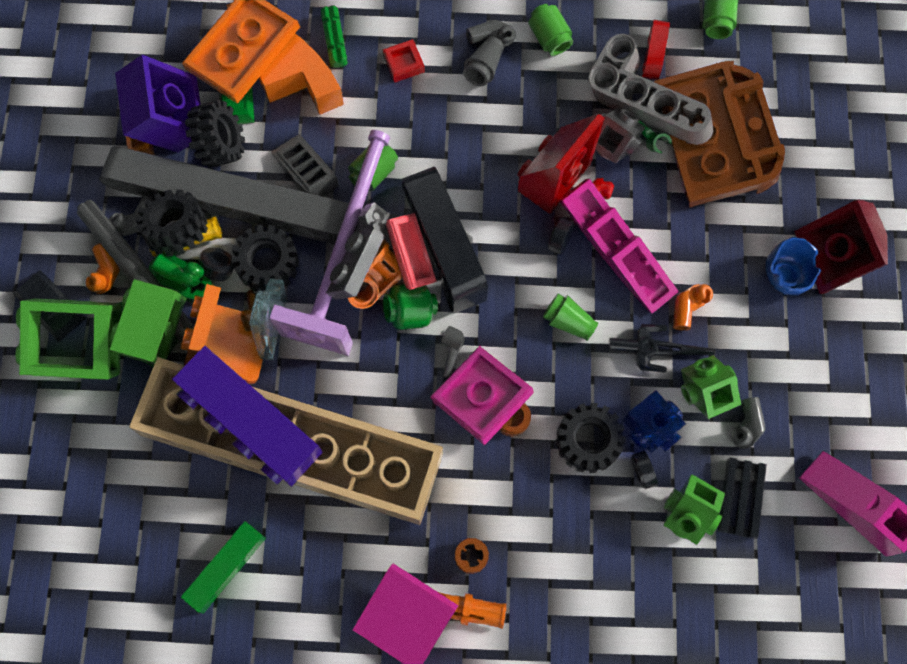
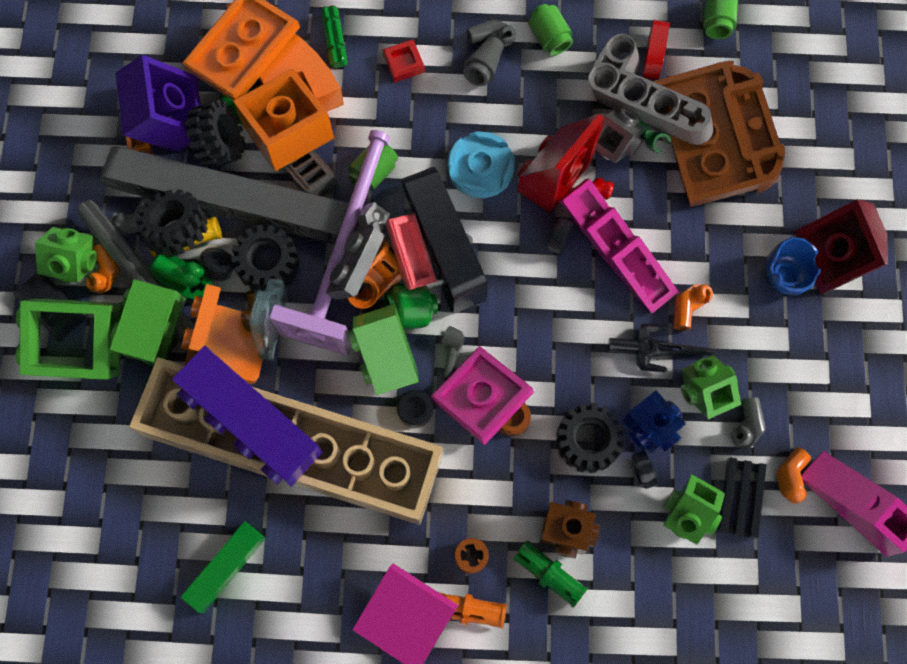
(65, 254): none -> bright green brick
(284, 119): none -> orange brick
(384, 350): none -> bright green brick
(415, 408): none -> black tile
(481, 164): none -> medium azure tile
(550, 573): none -> green pin
(555, 532): none -> reddish brown brick
(570, 317): bright green cone -> none
(790, 478): none -> orange arm

